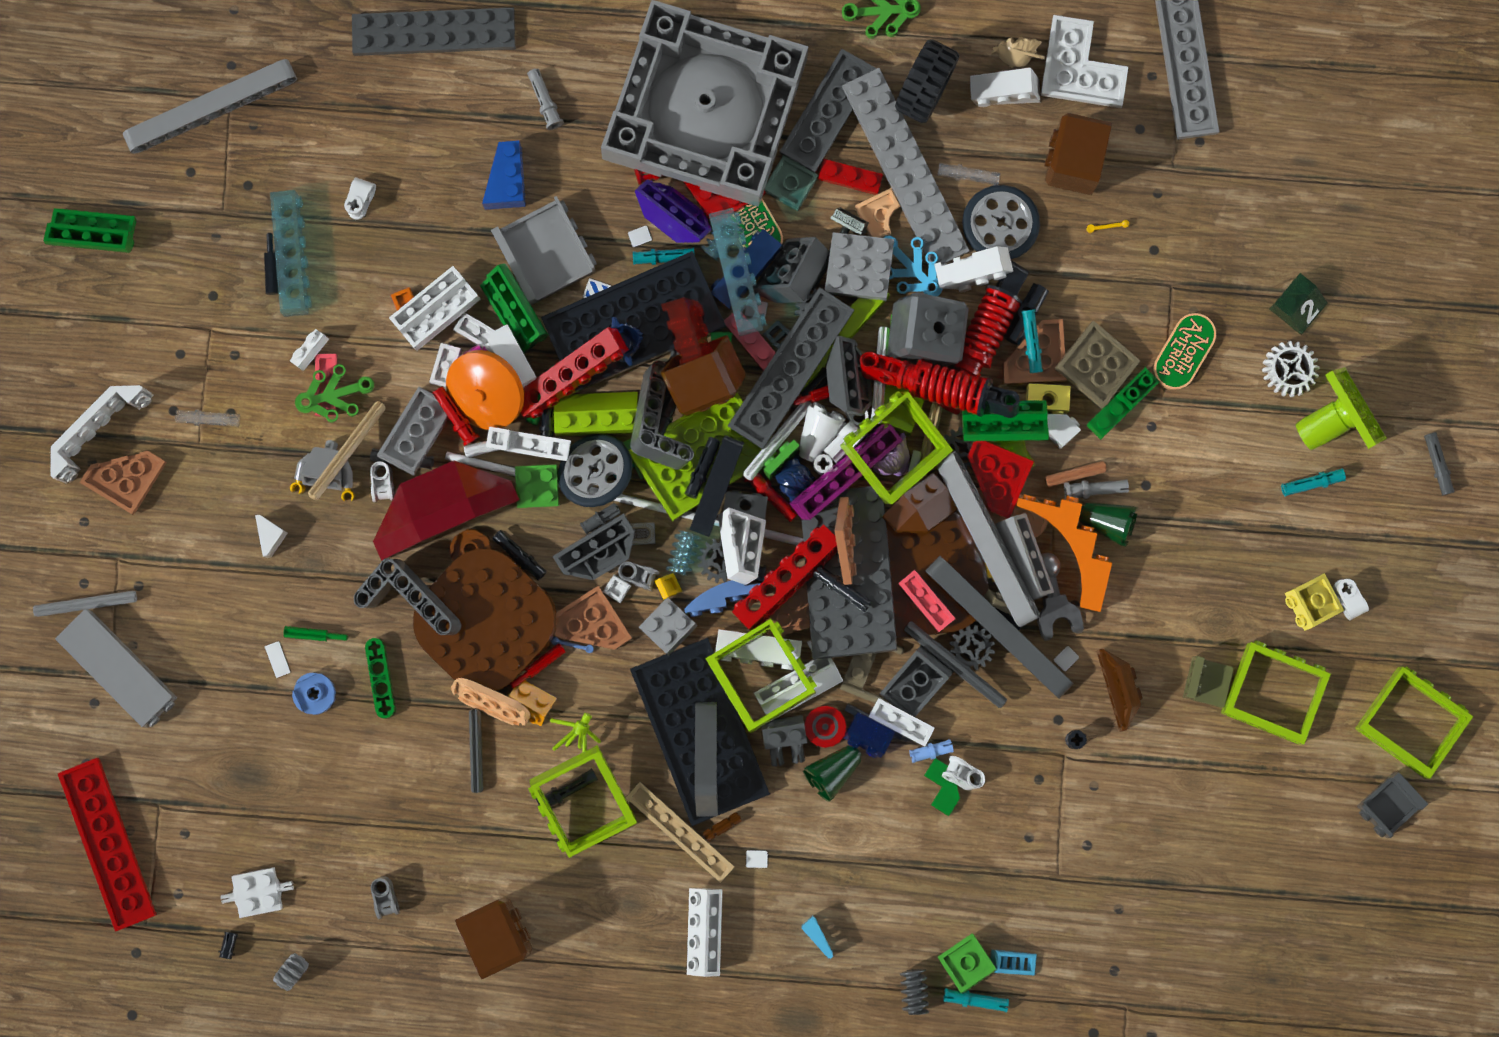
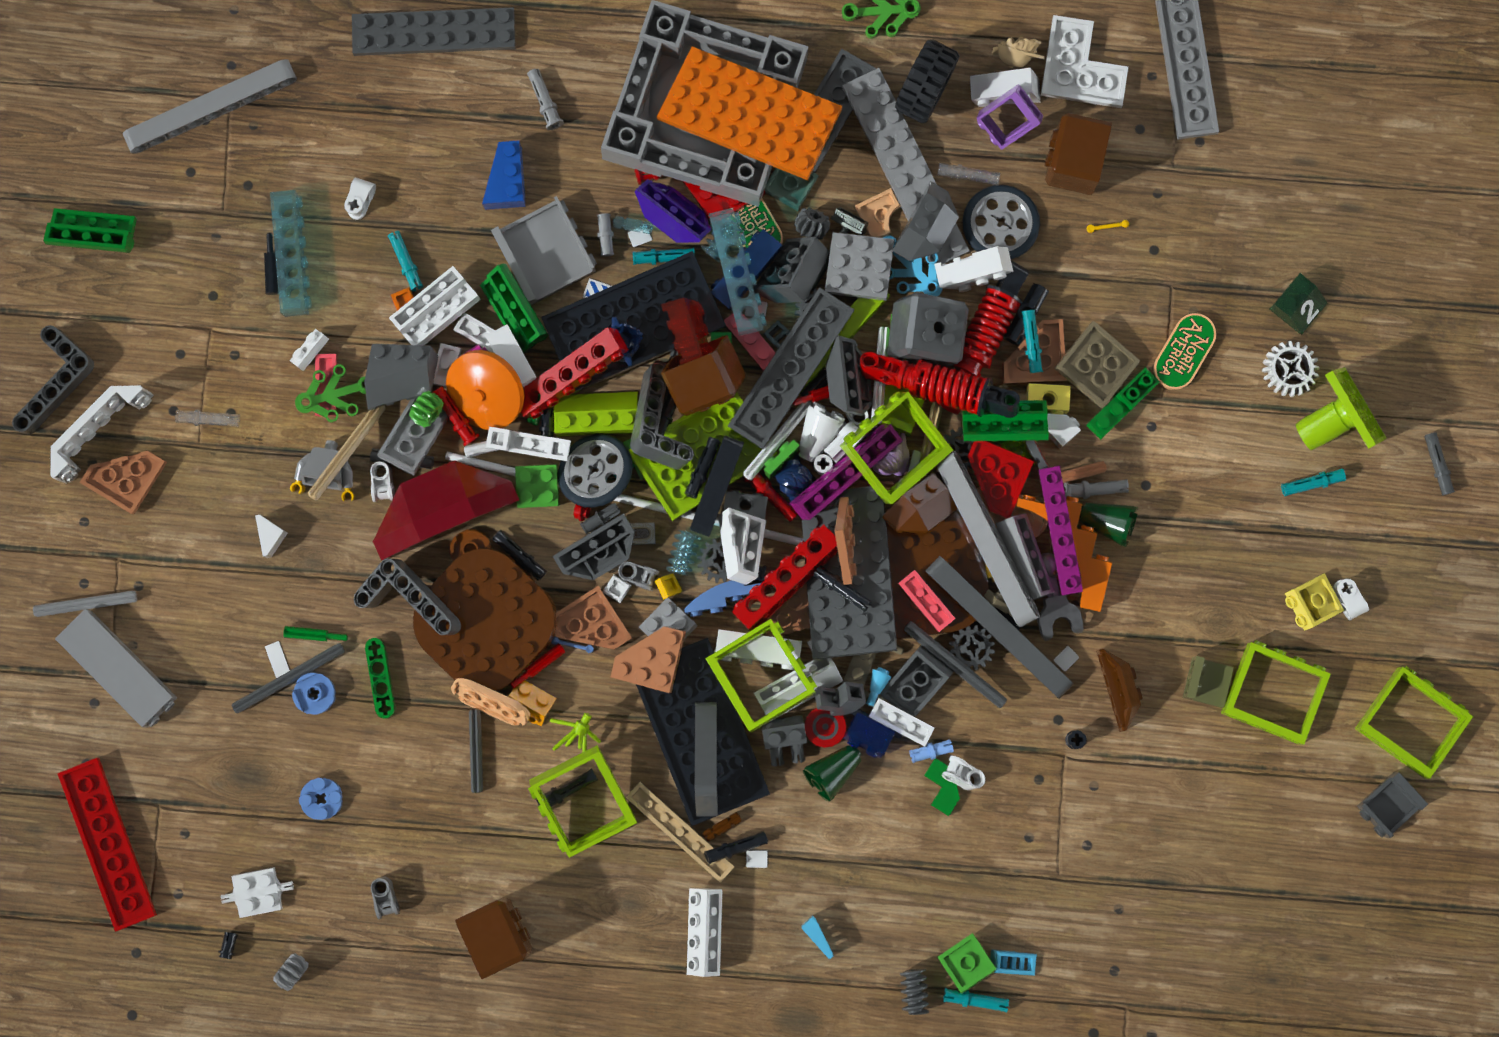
(56, 382): none -> dark grey beam
(288, 678): none -> dark grey axle
(309, 801): none -> medium blue plate
(398, 373): none -> dark grey wedge
(408, 268): none -> teal pin
(426, 409): none -> bright green gear
(581, 512): none -> red plate
(605, 234): none -> light grey pin
(632, 225): none -> clear light blue axle
(652, 660): none -> nougat plate
(733, 848): none -> black pin
(749, 113): none -> orange plate
(812, 223): none -> dark grey gear
(840, 701): none -> dark grey brick
(850, 177): red plate -> none
(878, 682): none -> medium azure cone
(928, 225): none -> dark grey wedge
(1026, 106): none -> medium lavender window
(1037, 454): none -> dark grey tile
(1060, 530): none -> magenta brick

